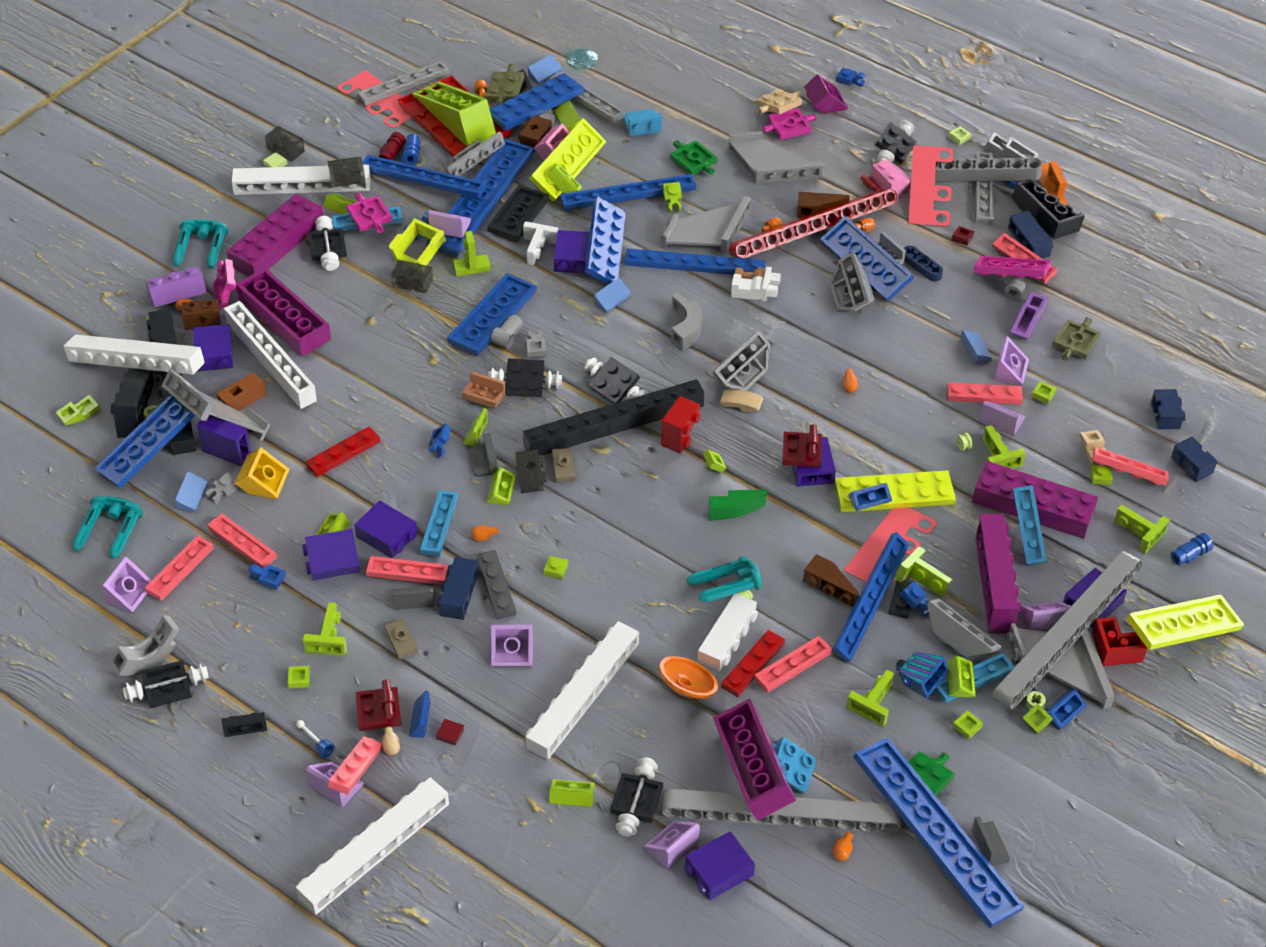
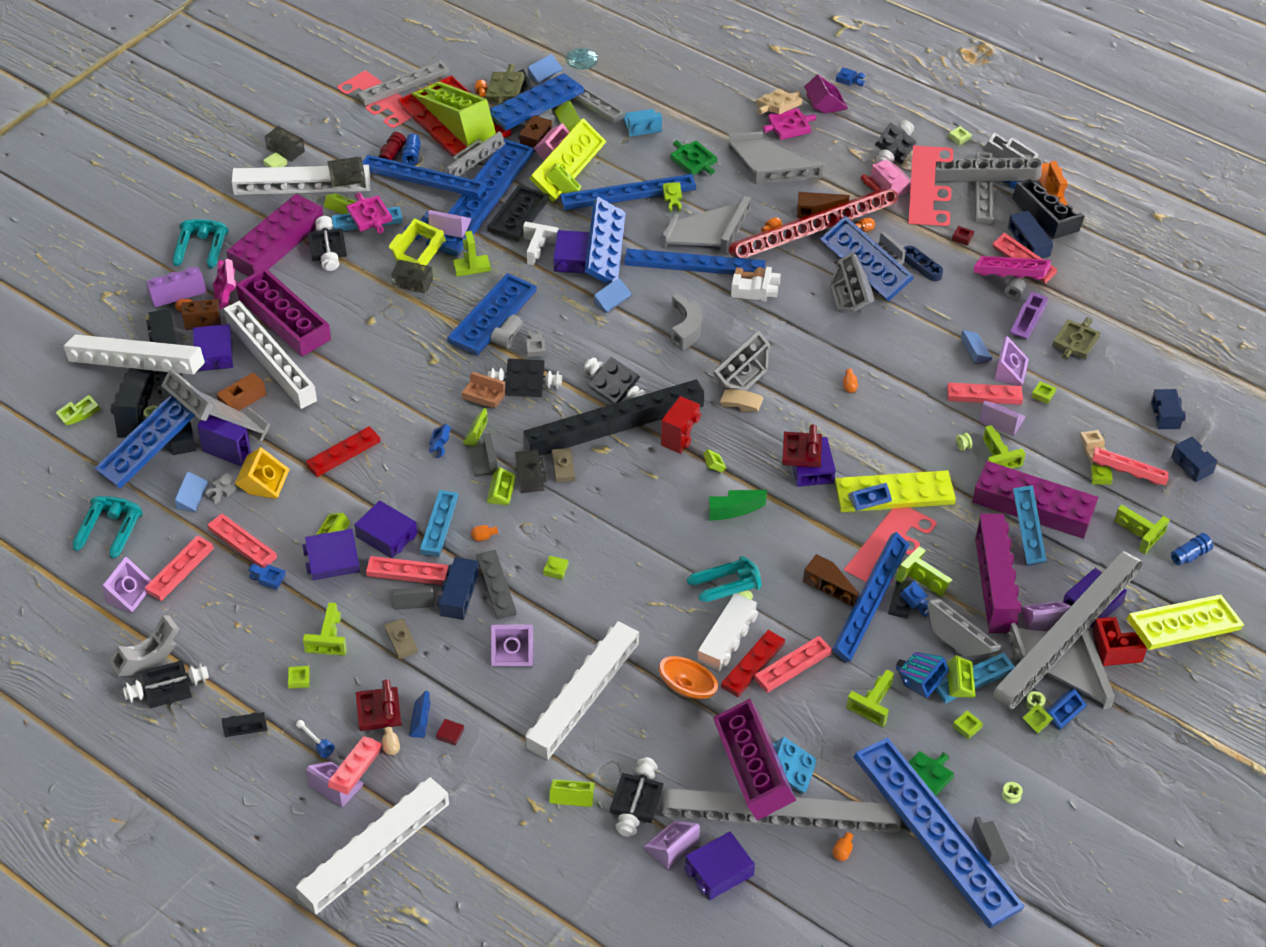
(1010, 797): none -> yellowish green bush

